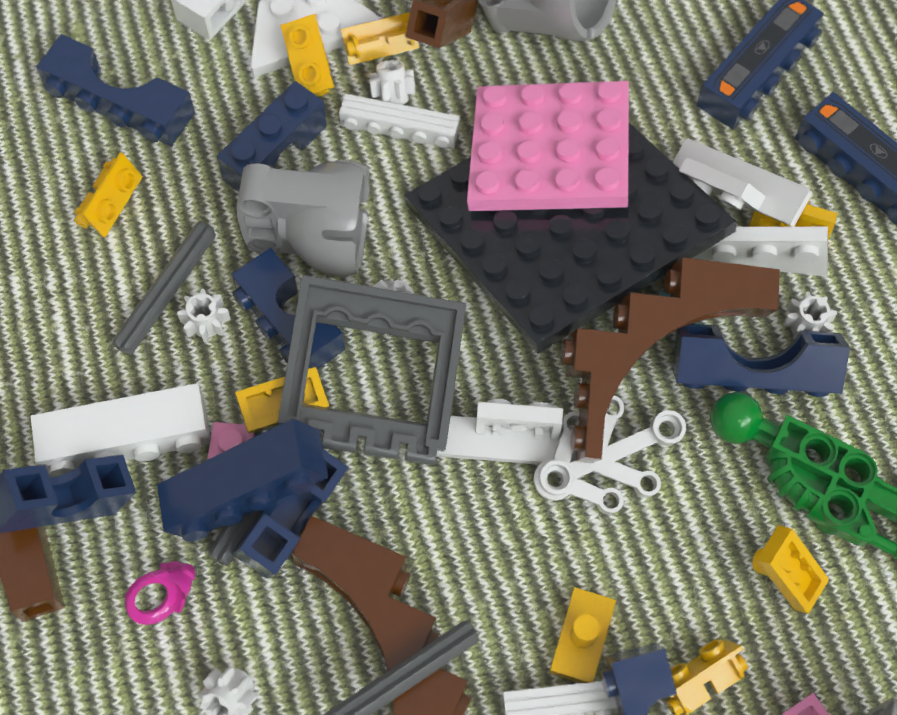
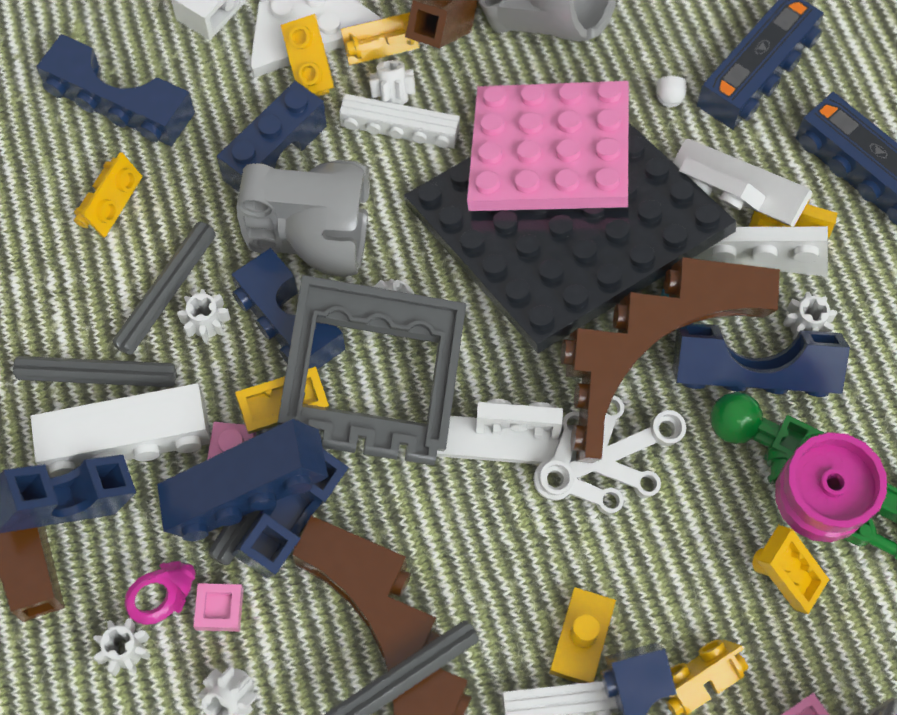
(94, 371): none -> dark grey axle
(133, 647): none -> white gear
(218, 607): none -> bright pink plate
(671, 90): none -> white hinge
(830, 487): none -> dark pink wheel

